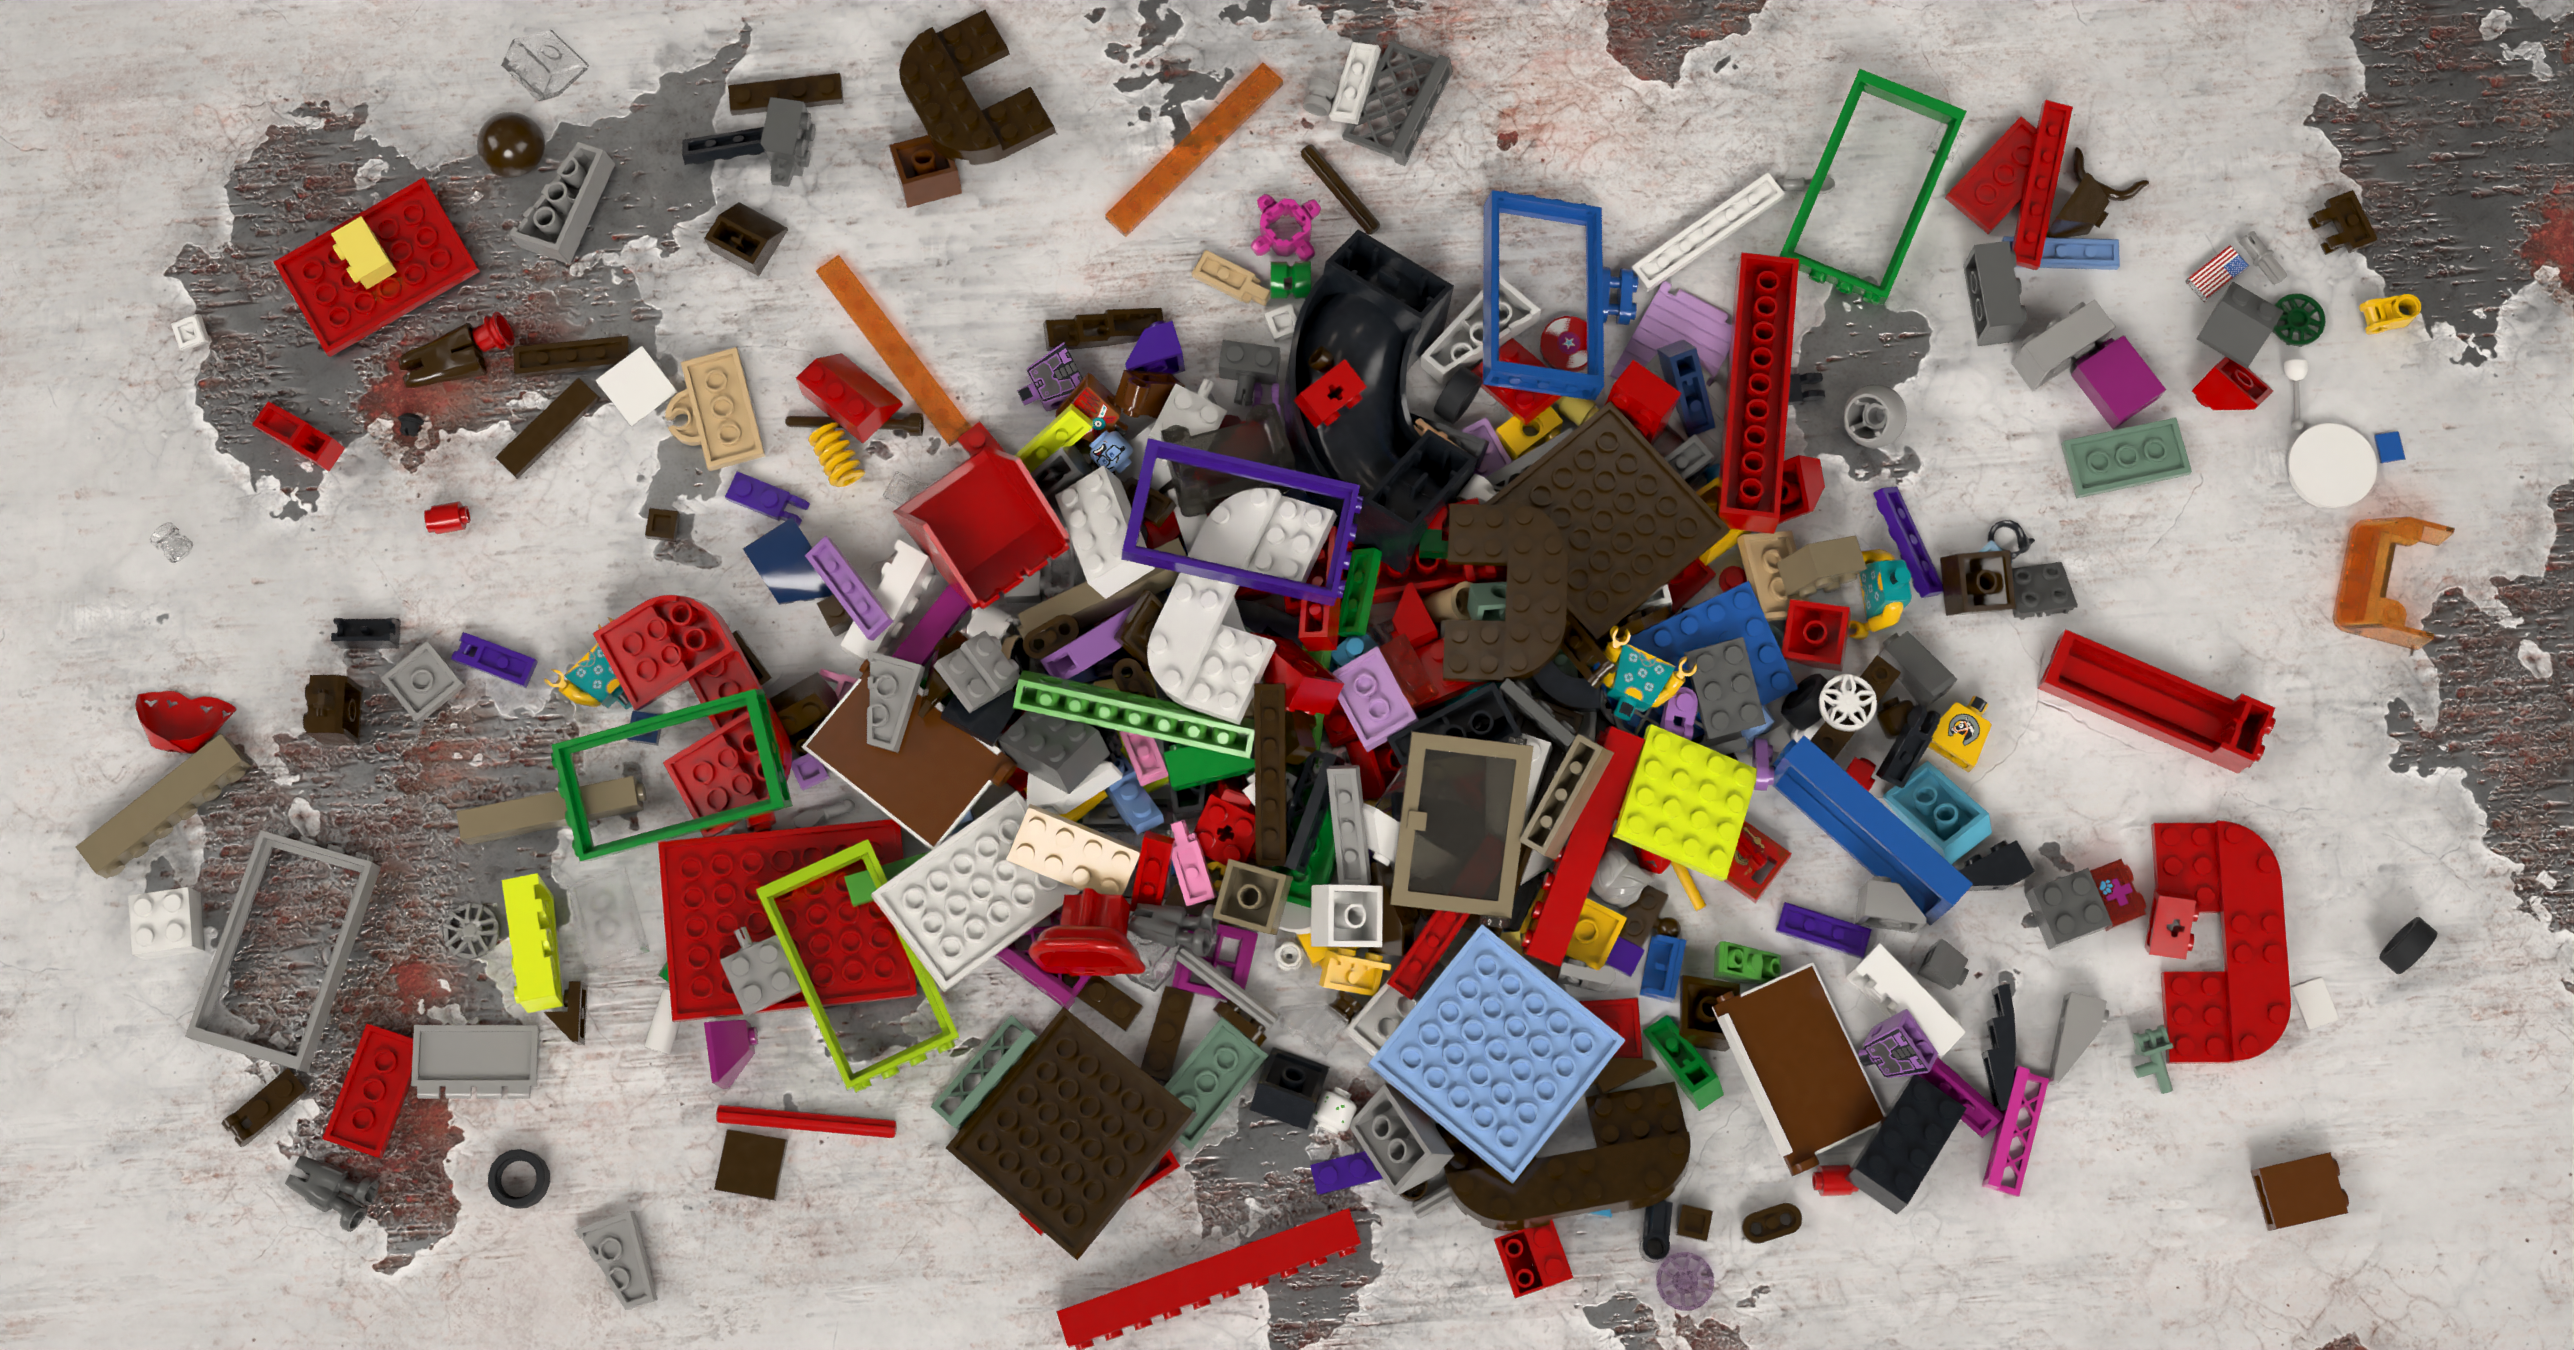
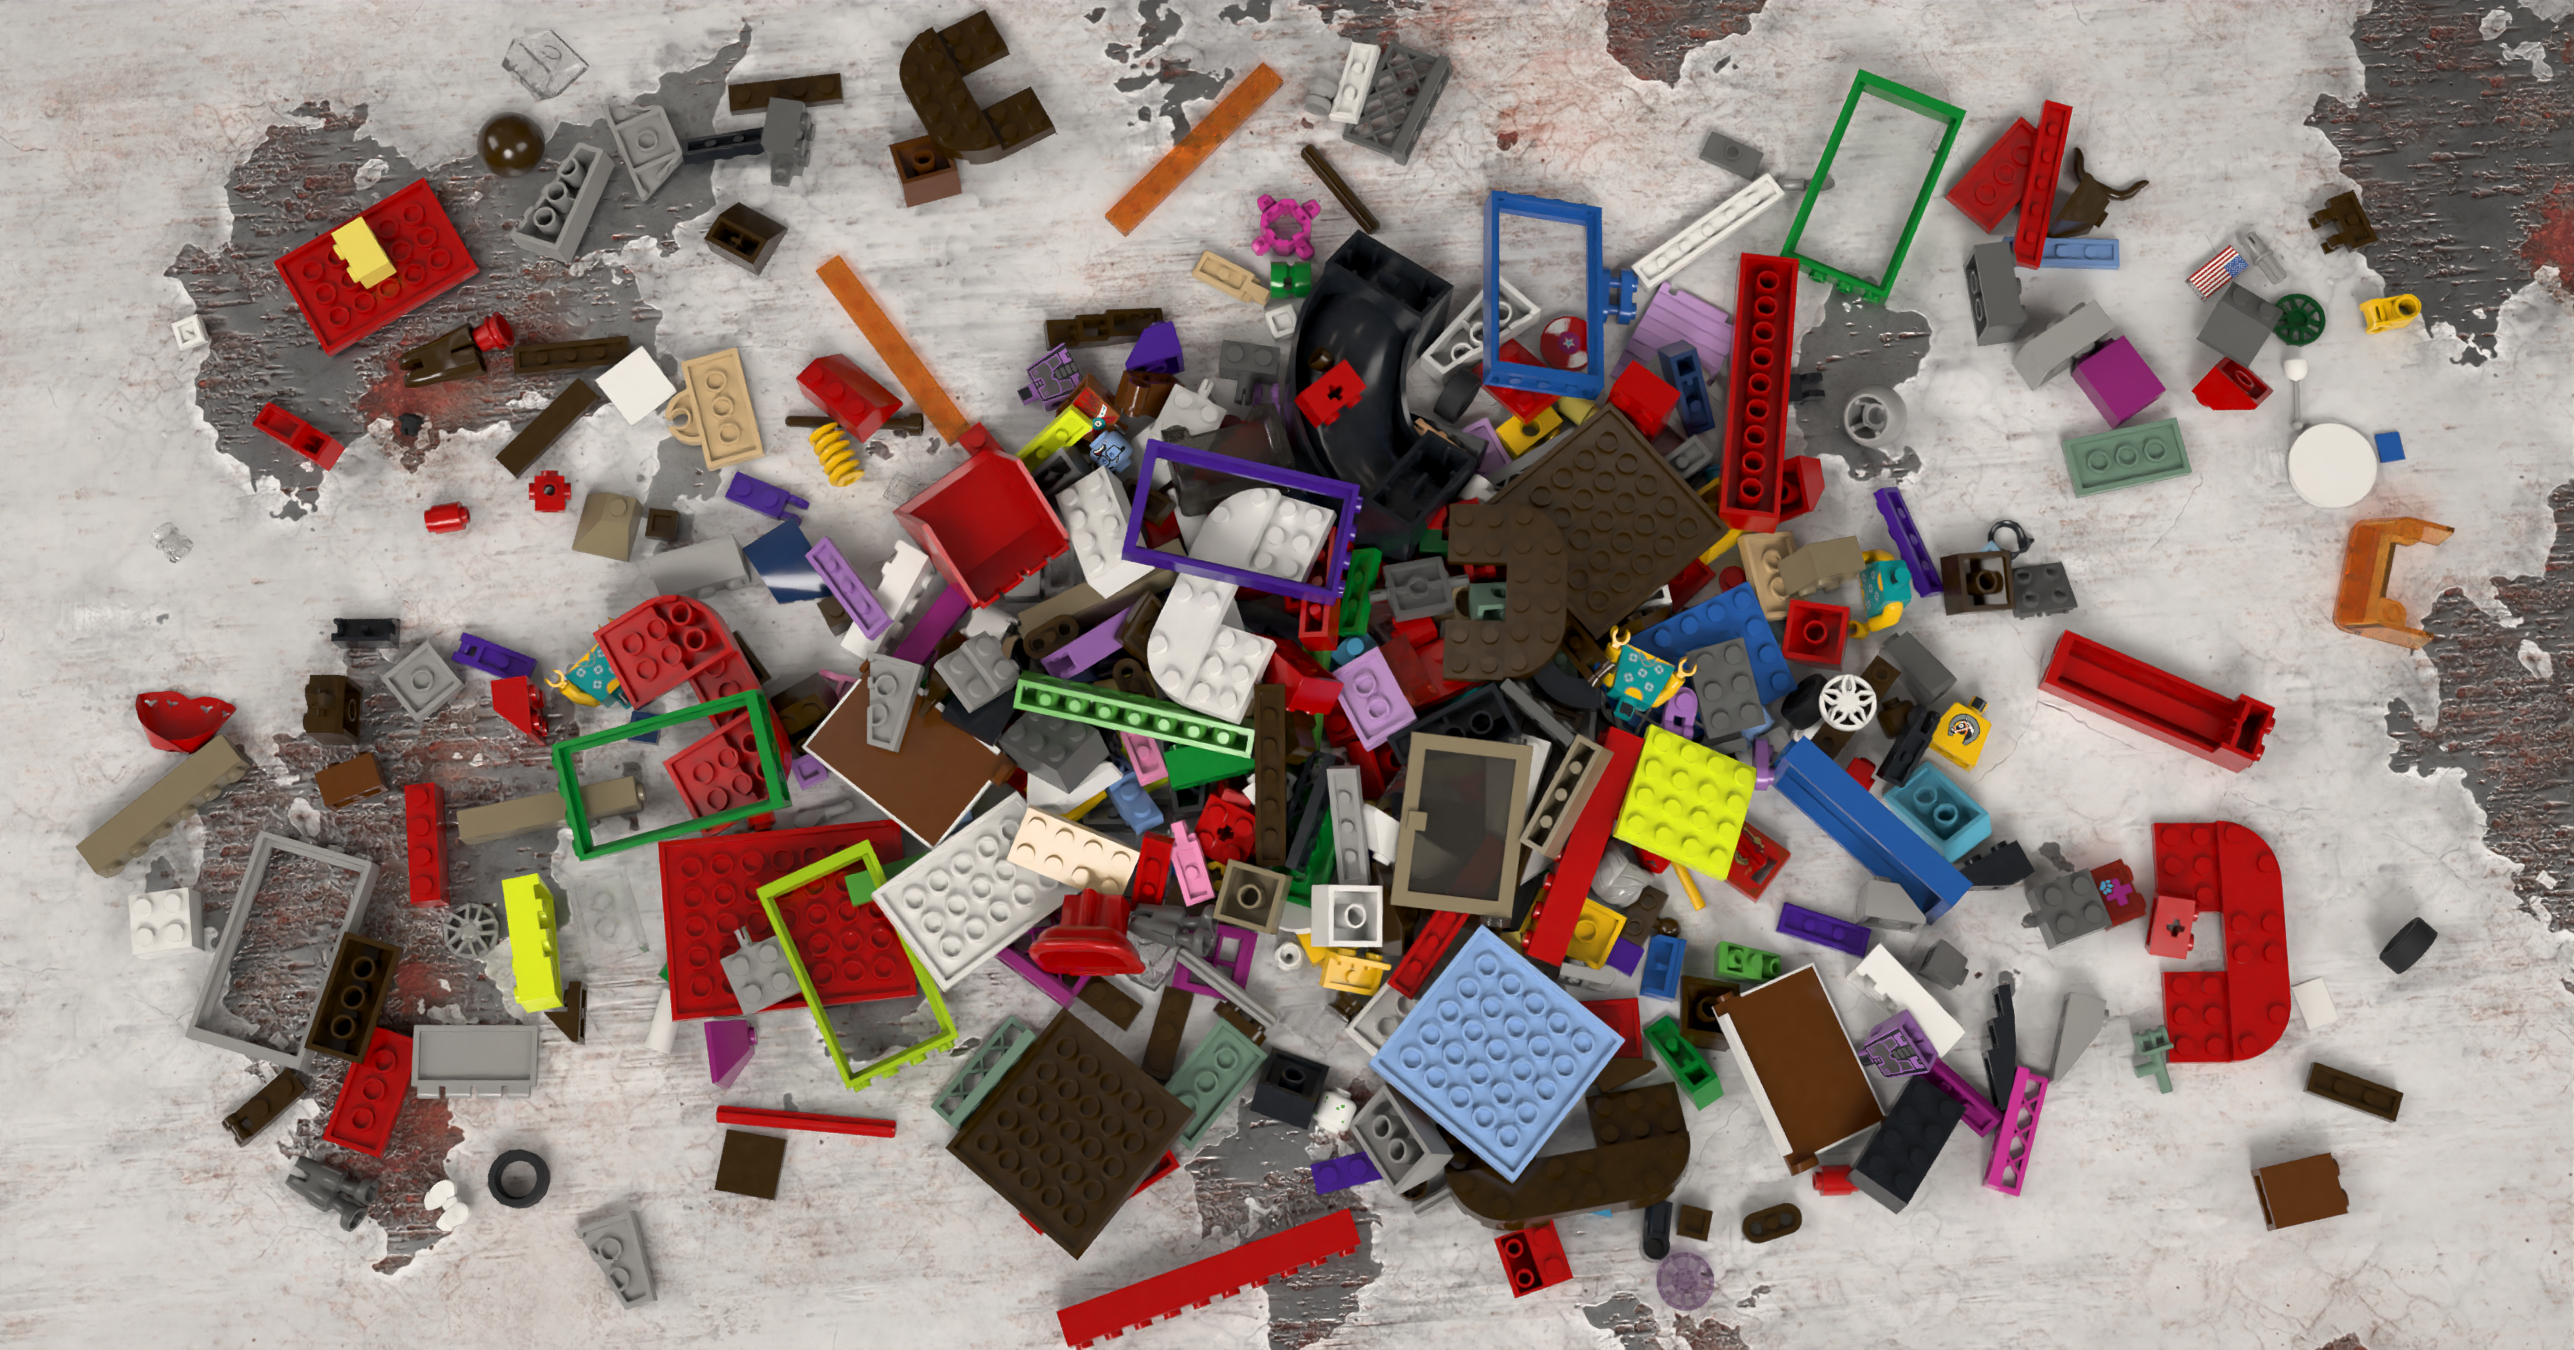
(351, 781): none -> reddish brown brick
(353, 998): none -> dark brown slope
(427, 845): none -> red brick
(445, 1195): none -> white piece
(522, 706): none -> red slope
(553, 503): none -> red brick
(608, 526): none -> dark tan slope
(645, 144): none -> light grey wing
(700, 568): none -> light grey slope
(1418, 589): none -> dark grey plate
(1731, 156): none -> dark grey plate
(2353, 1092): none -> dark brown plate

